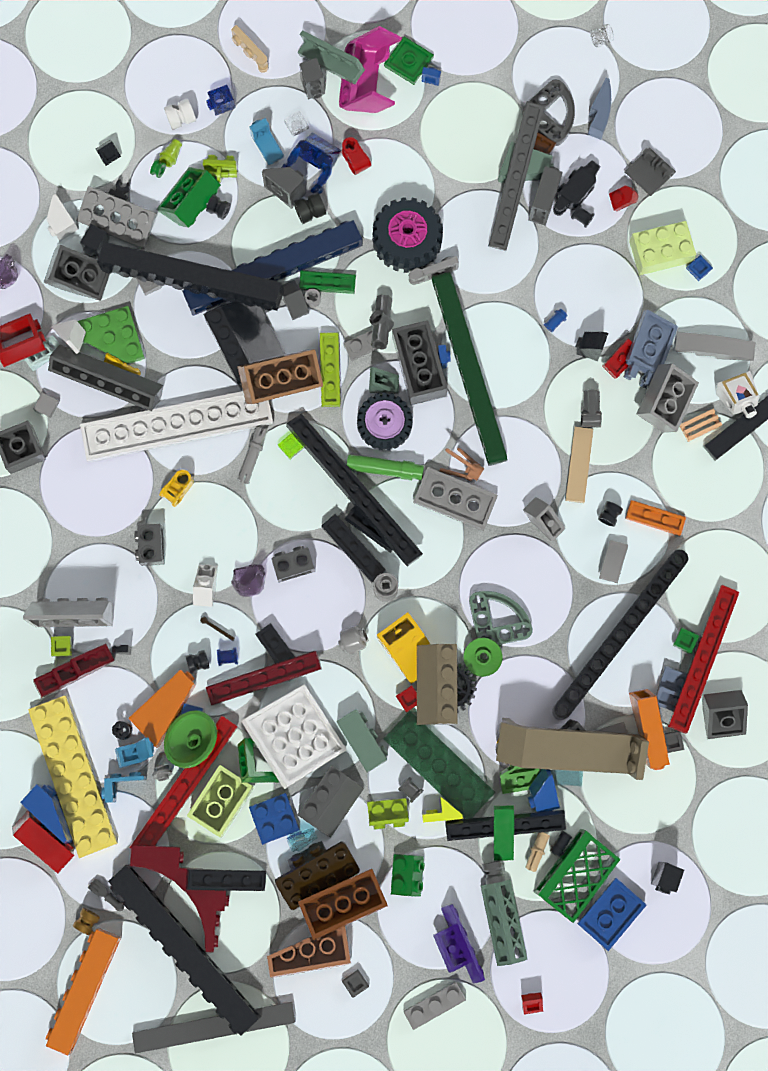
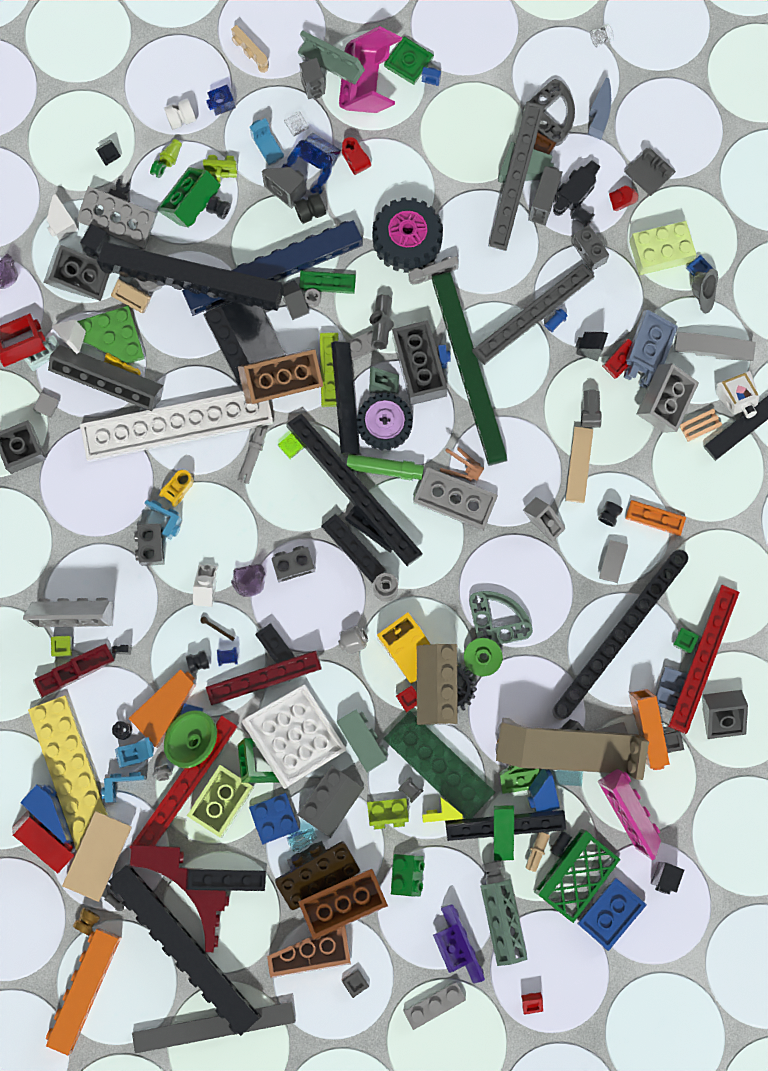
(97, 856): none -> tan tile
(131, 296): none -> tan tile
(172, 527): none -> dark azure bracket
(345, 398): none -> black tile
(533, 314): none -> dark grey tile
(590, 248): none -> dark grey brick
(631, 813): none -> dark pink slope
(704, 289): none -> dark grey piece

